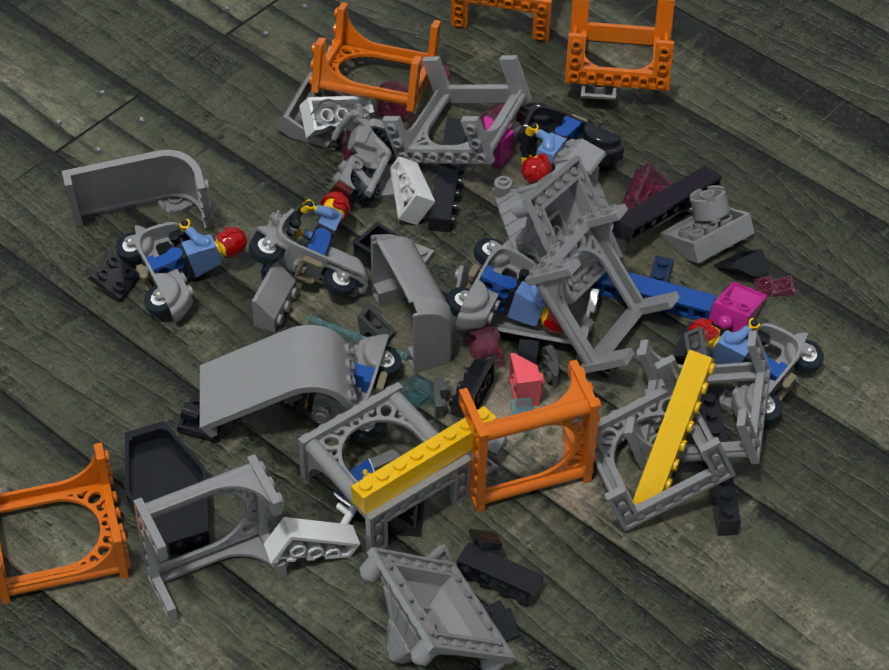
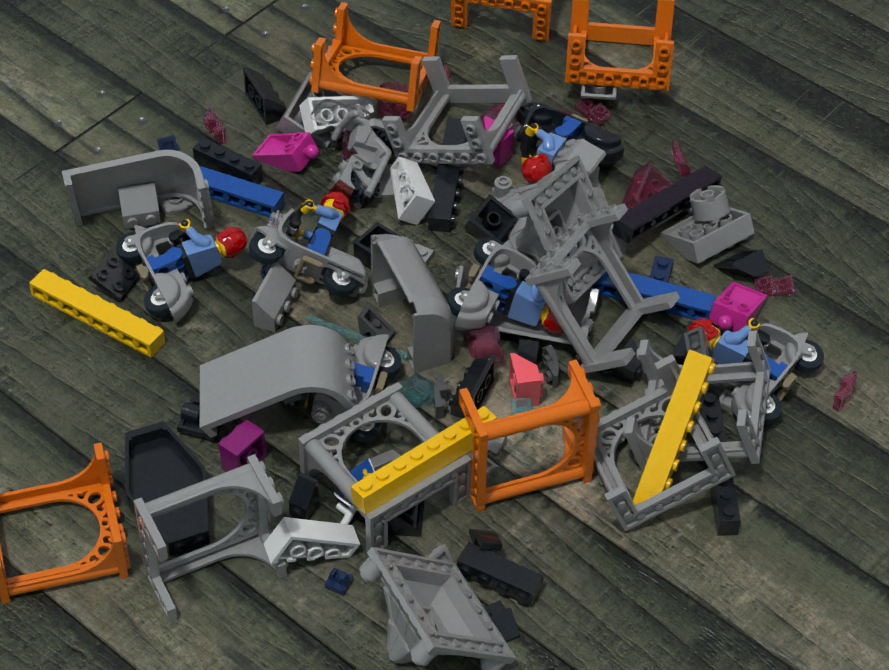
(97, 313): none -> yellow brick
(139, 205): none -> light grey slope
(167, 143): none -> dark blue tile
(215, 126): none -> clear pink slope
(226, 161): none -> black brick
(241, 443): none -> magenta brick
(243, 193): none -> blue brick
(262, 96): none -> black slope
(287, 150): none -> dark pink slope
(304, 497): none -> black slope
(339, 581): none -> dark blue tile
(490, 220): none -> black slope
(591, 111): none -> clear pink slope
(633, 369): none -> black slope
(680, 159): none -> clear pink slope
(844, 394): none -> clear pink slope

